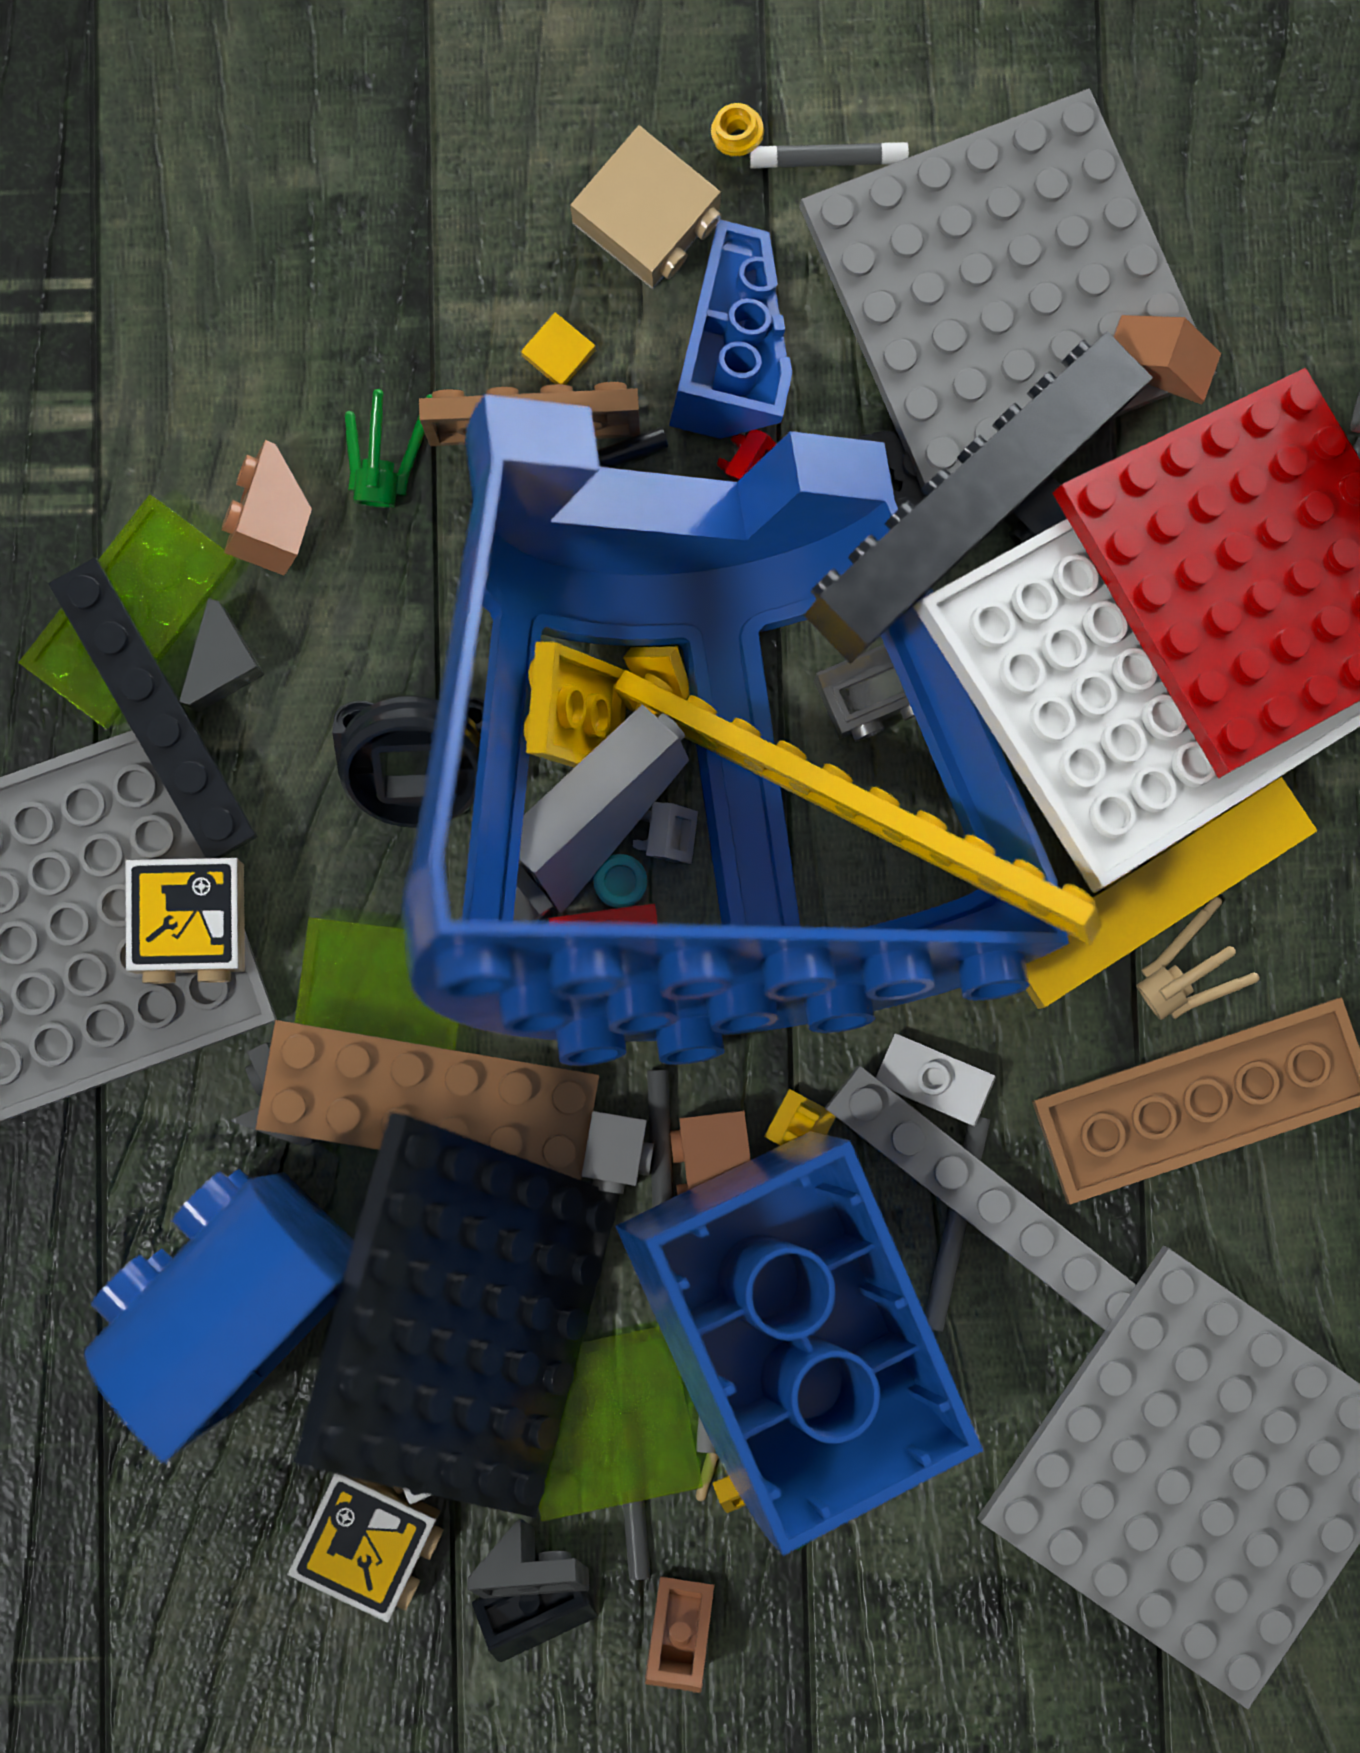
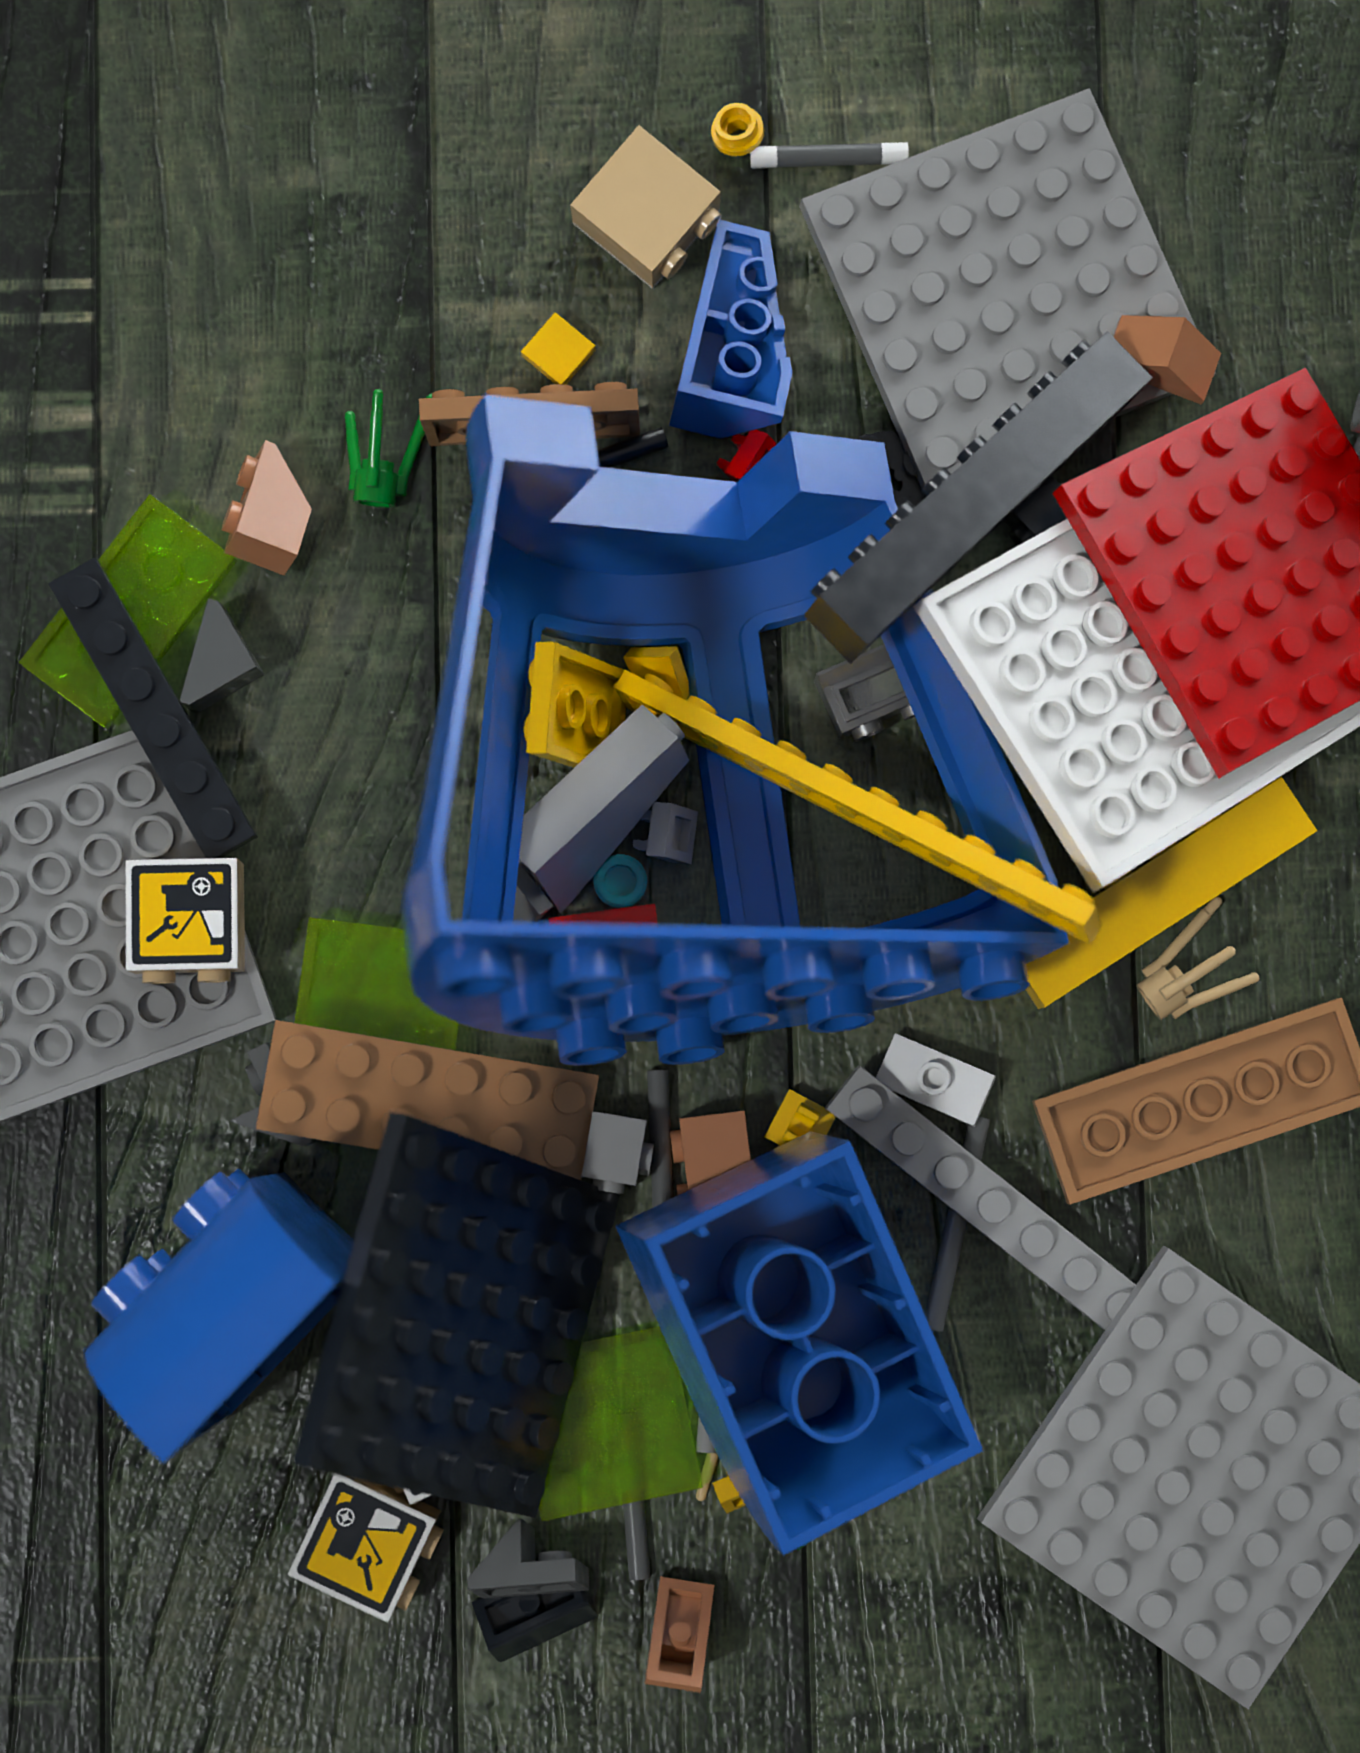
(366, 734): black piece -> none

